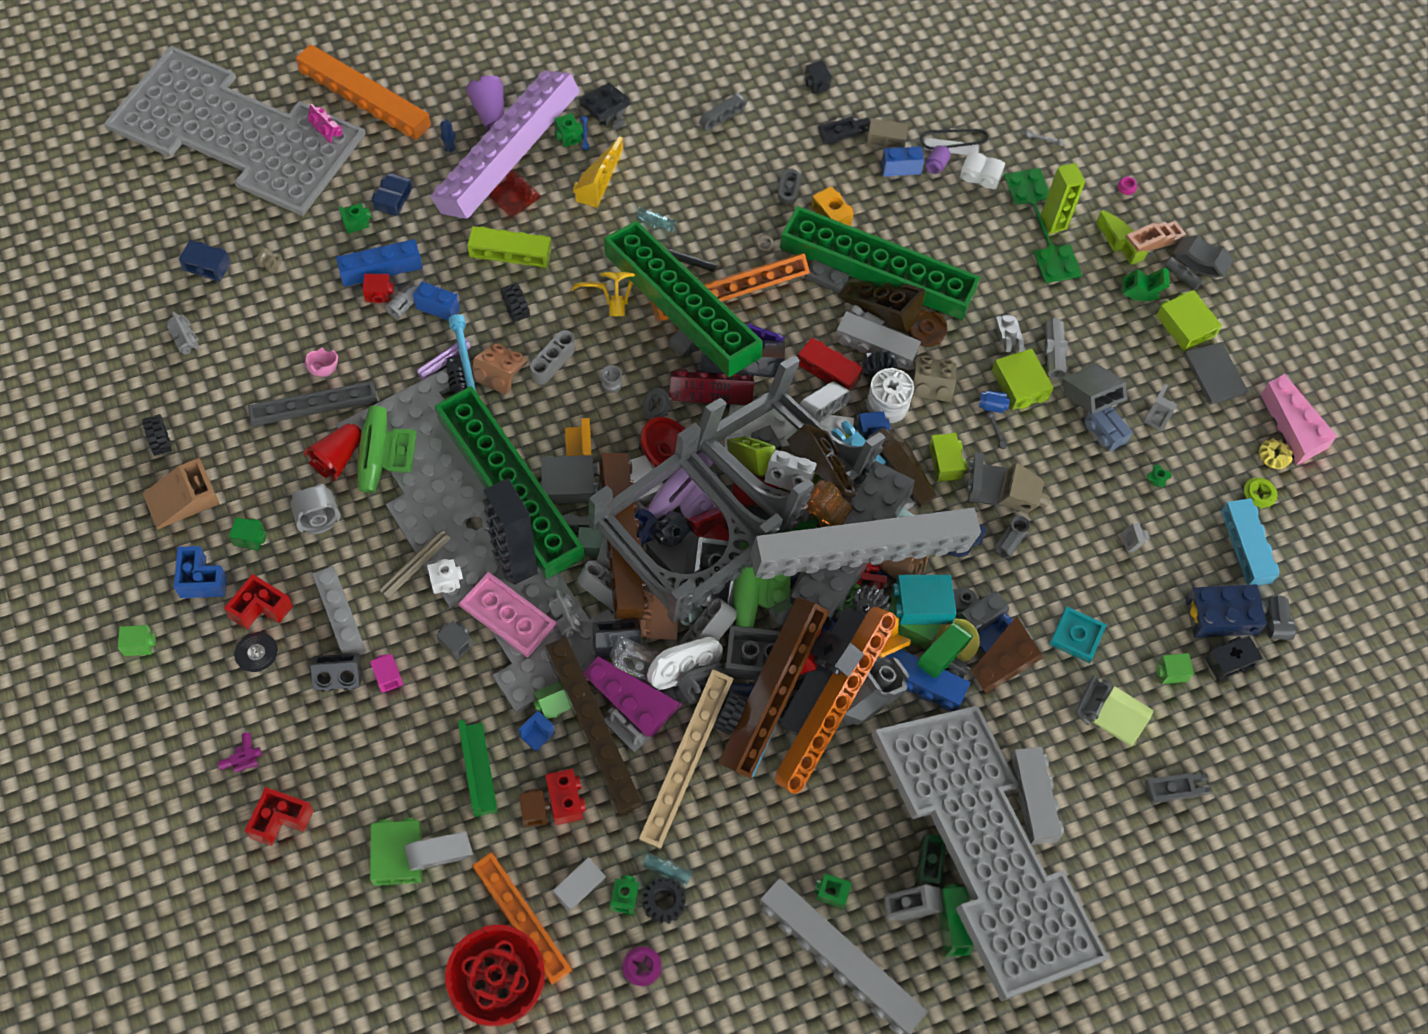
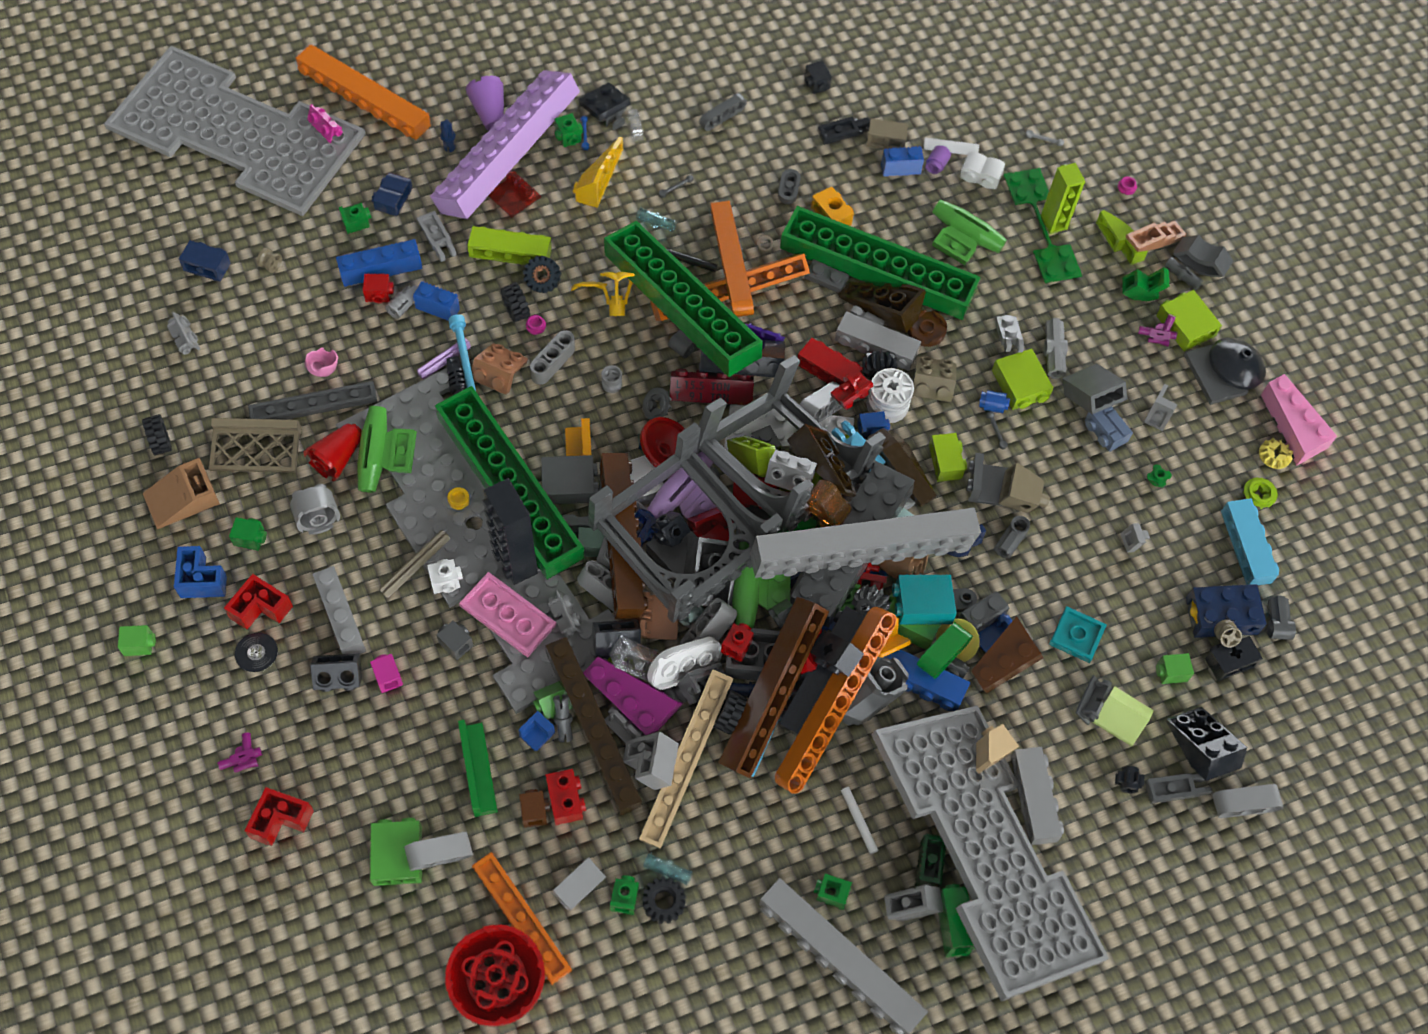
(253, 428): none -> dark tan fence
(436, 234): none -> light grey hinge
(458, 498): none -> yellow tile
(535, 324): none -> dark pink plate
(546, 284): none -> black bush
(563, 718): none -> dark grey pin
(635, 125): none -> clear beam
(638, 955): magenta gear -> none
(652, 758): none -> light grey brick
(662, 193): none -> dark grey hinge
(732, 259): none -> orange beam
(737, 648): none -> red brick
(852, 389): none -> red hips
(859, 820): none -> white bar
(955, 130): black piece -> none
(964, 233): none -> bright green plate
(993, 747): none -> tan slope
(1129, 779): none -> black gear
(1161, 333): none -> magenta piece
(1207, 743): none -> black slope
(1230, 638): none -> dark tan wheel
(1237, 363): none -> black dish
(1247, 801): none -> light grey beam

